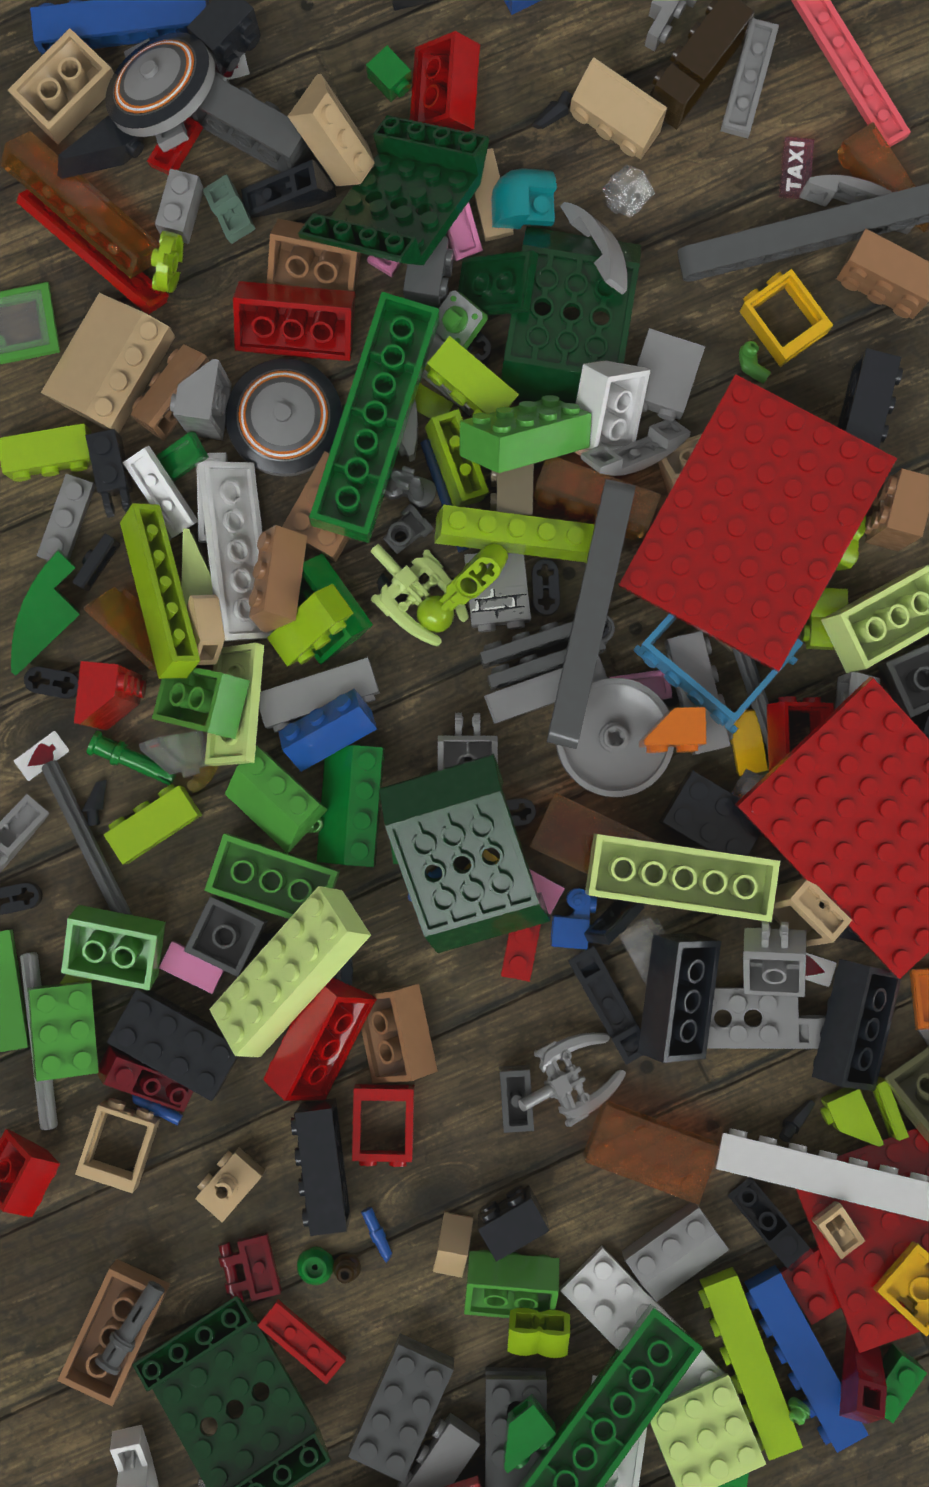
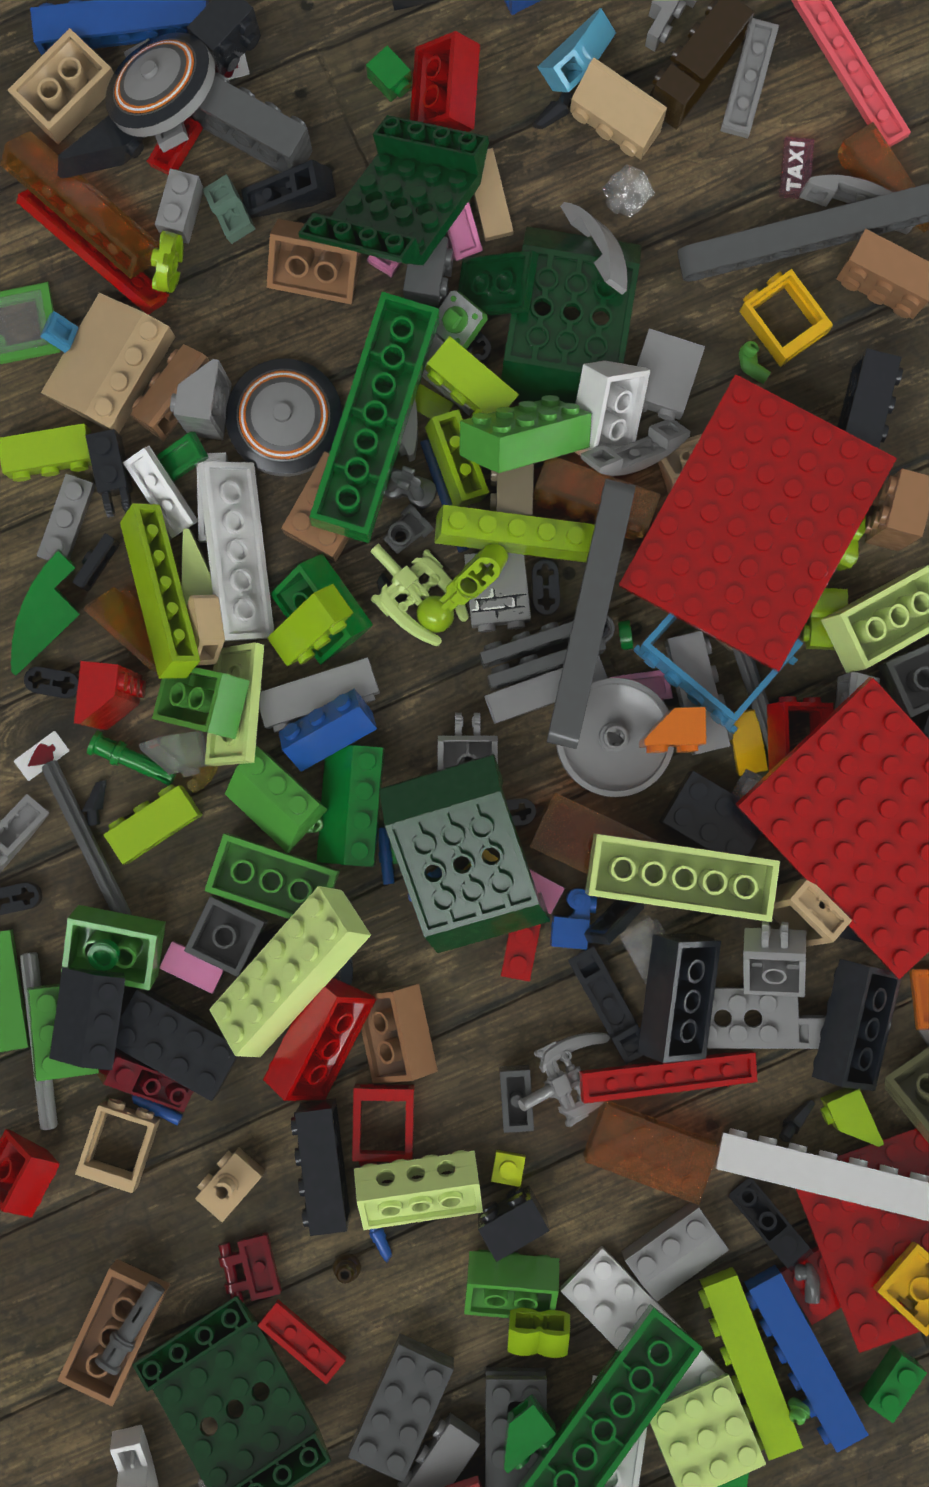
(59, 331): none -> dark azure tile
(87, 1017): none -> black slope
(103, 954): none -> green tile
(277, 578): medium nougat slope -> none
(293, 320): red slope -> none
(322, 1259): green plate -> none
(331, 134): tan slope -> none
(385, 857): none -> blue piece
(418, 1199): none -> yellowish green brick
(453, 1244): tan slope -> none
(508, 1168): none -> neon yellow plate
(524, 199): teal brick -> none
(568, 63): none -> medium azure slope
(625, 635): none -> green tile
(669, 1077): none -> red plate
(812, 1282): none -> dark grey arm
(819, 970): white sticker -> none
(838, 1229): tan slope -> none
(862, 1384): dark red slope -> none
(889, 1110): lime tile -> none

